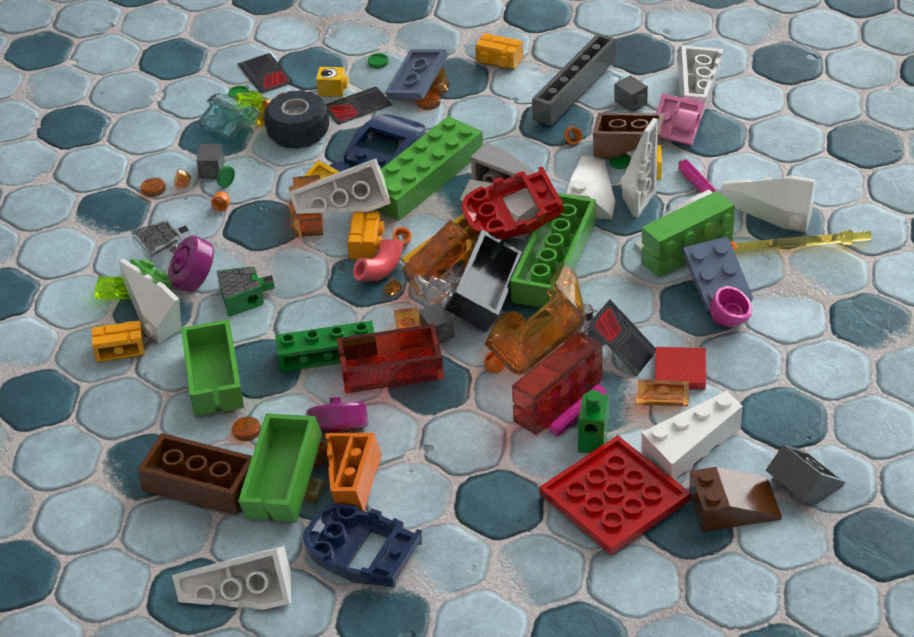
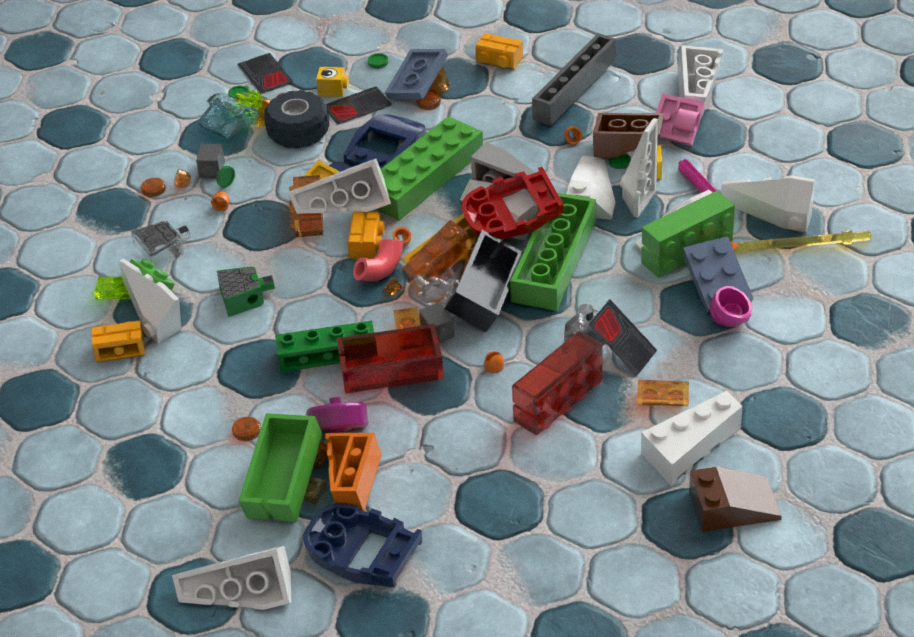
(191, 263): magenta wheel -> none
(195, 473): reddish brown brick -> none
(211, 368): bright green piece -> none
(524, 342): clear orange windscreen -> none
(571, 415): dark pink axle -> none
(595, 411): green torso -> none
(614, 494): red plate -> none
(630, 93): dark grey brick -> none
(681, 365): red tile -> none
(803, 475): dark grey slope -> none

